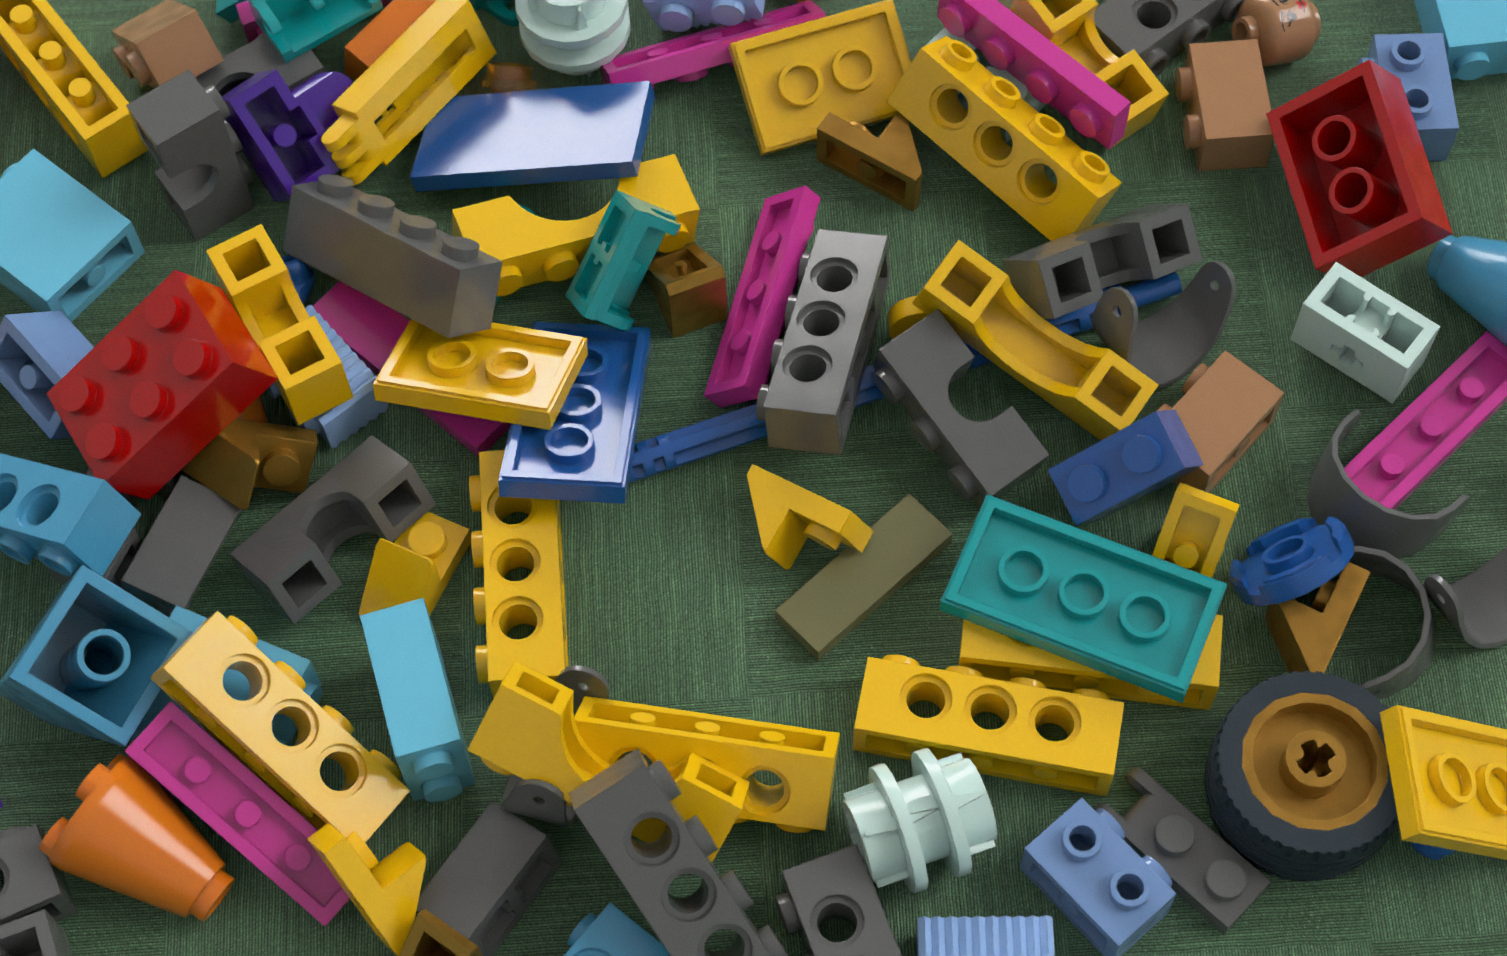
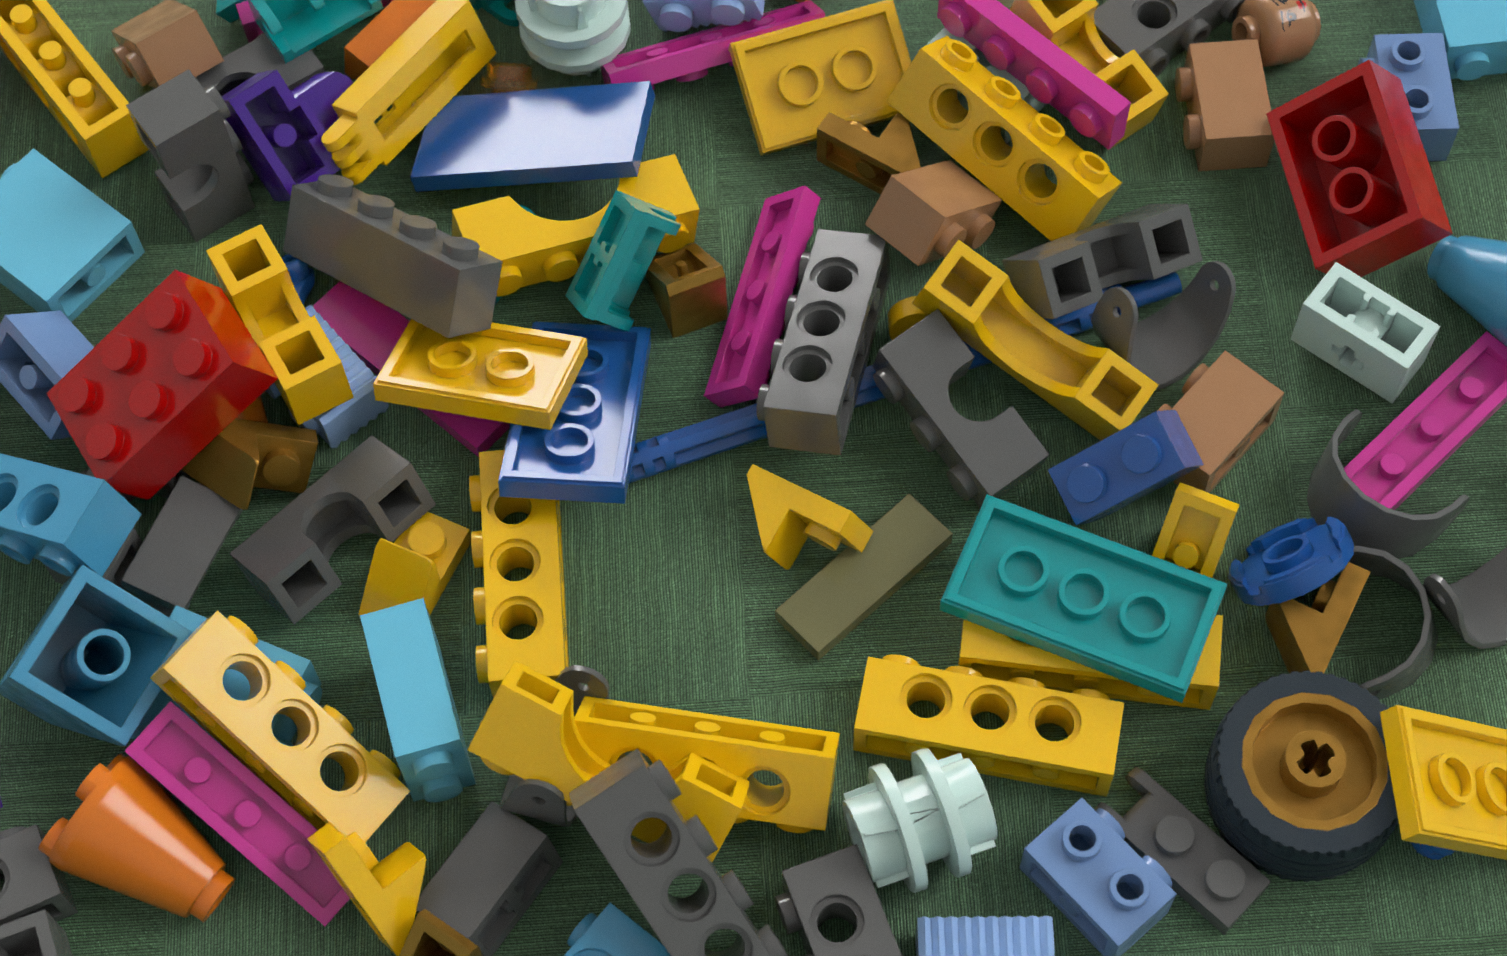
(931, 209): none -> medium nougat brick

